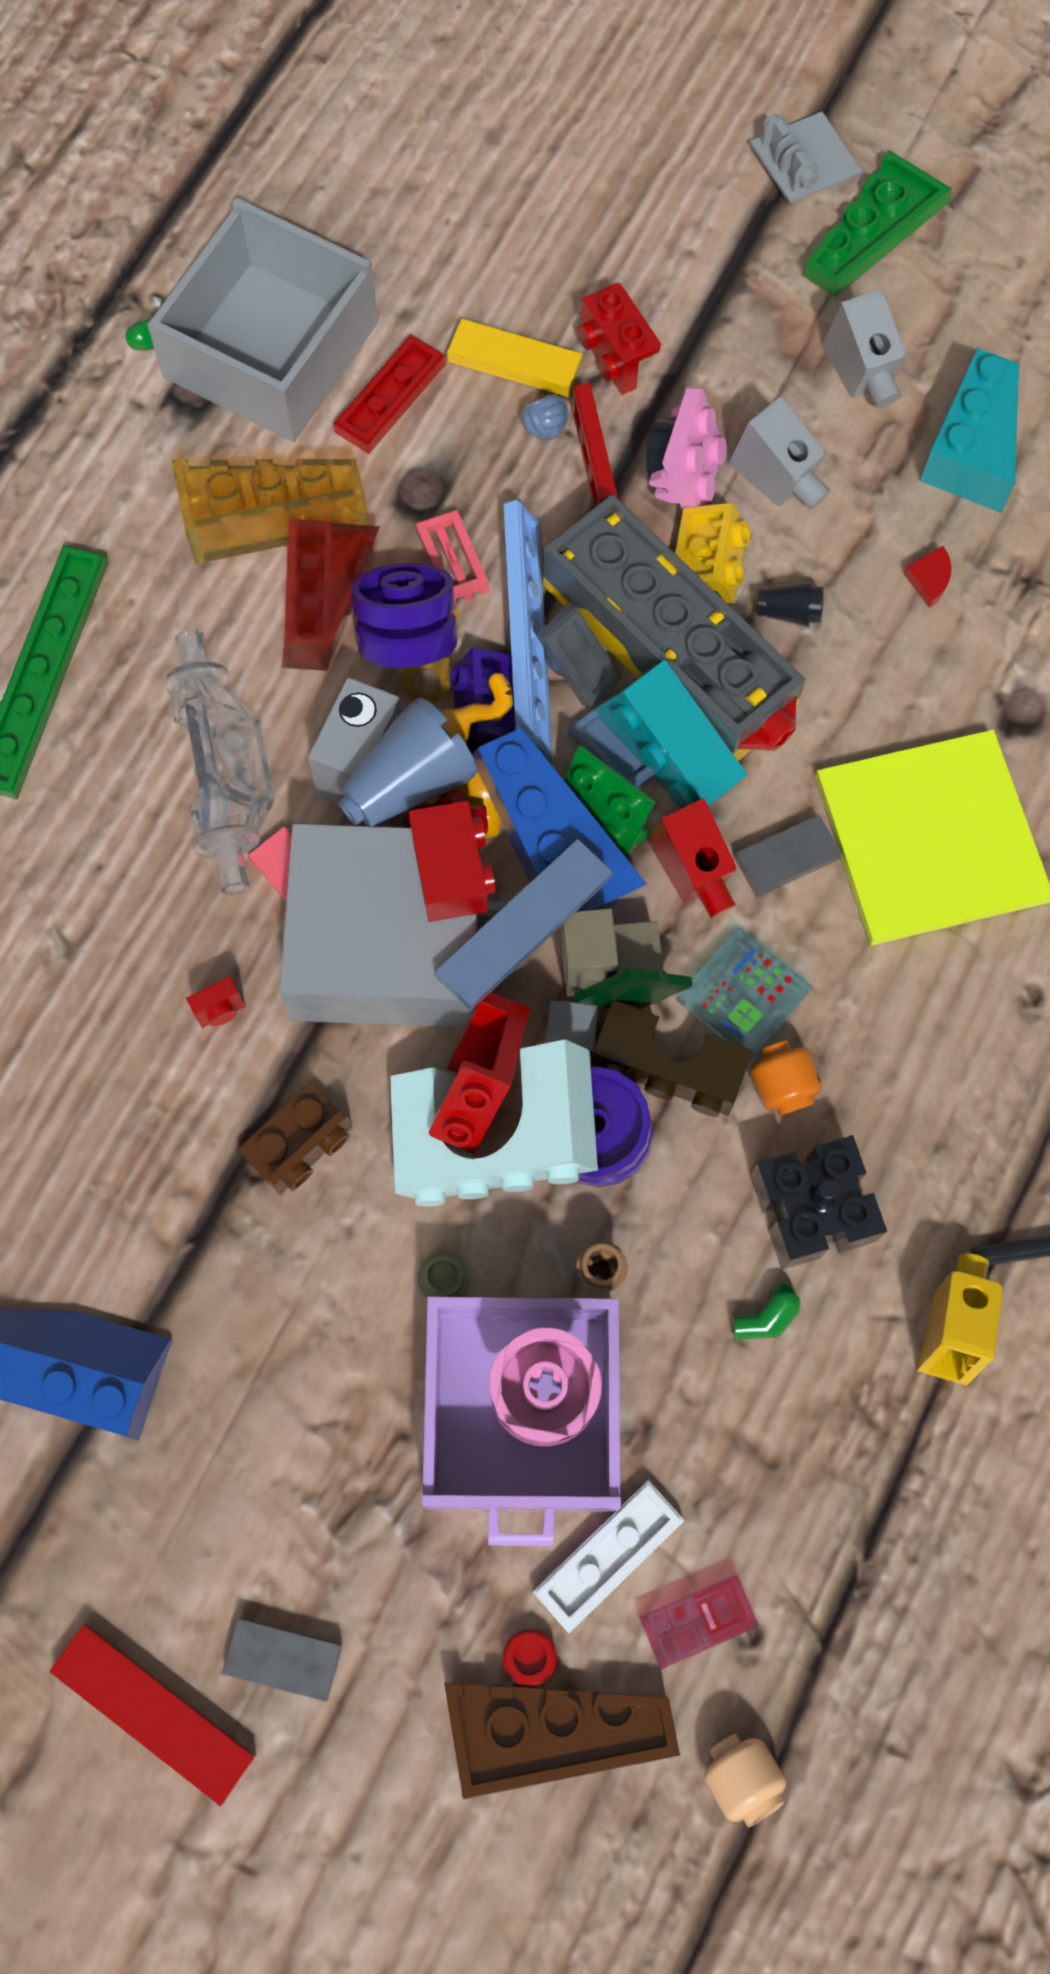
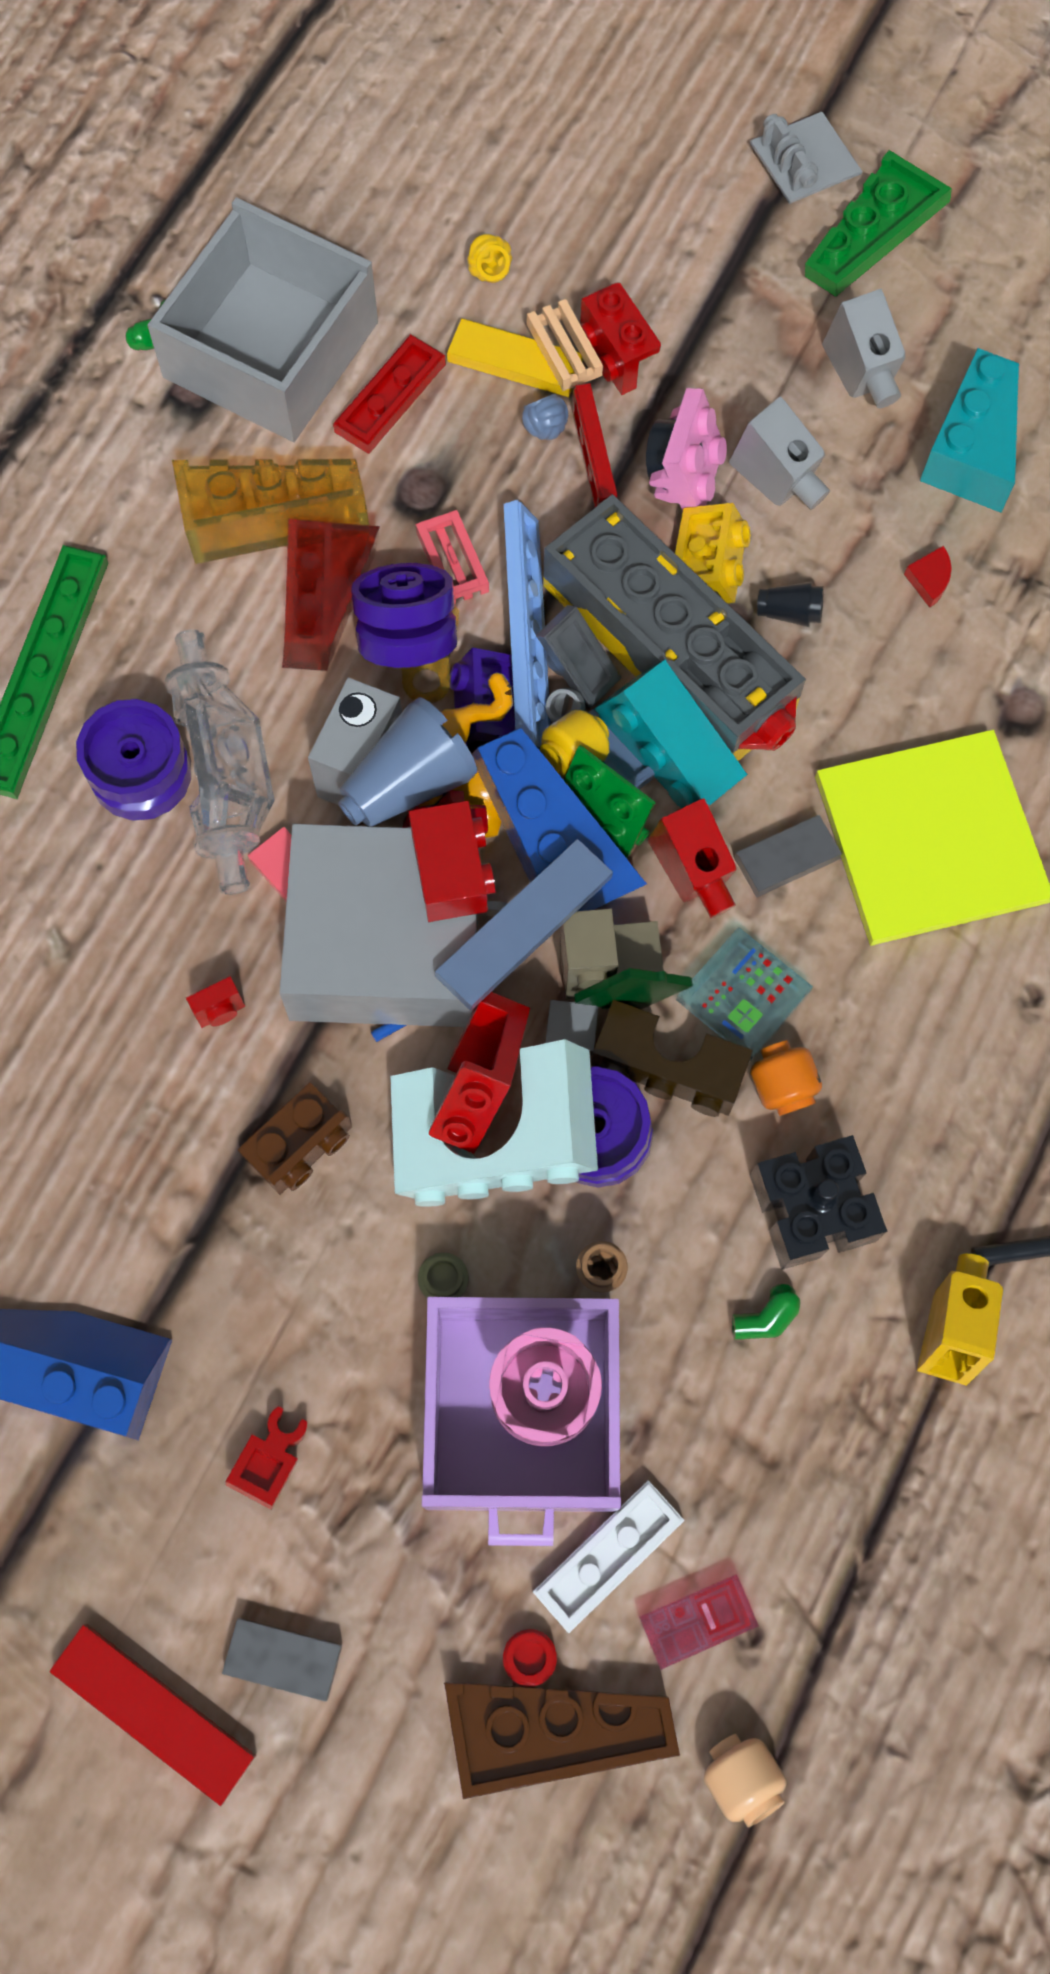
(134, 759): none -> dark purple wheel
(266, 1465): none -> red plate
(385, 1030): none -> blue piece
(489, 258): none -> yellow piece
(551, 317): none -> light nougat tile
(558, 702): none -> light grey hinge
(569, 732): none -> yellow head

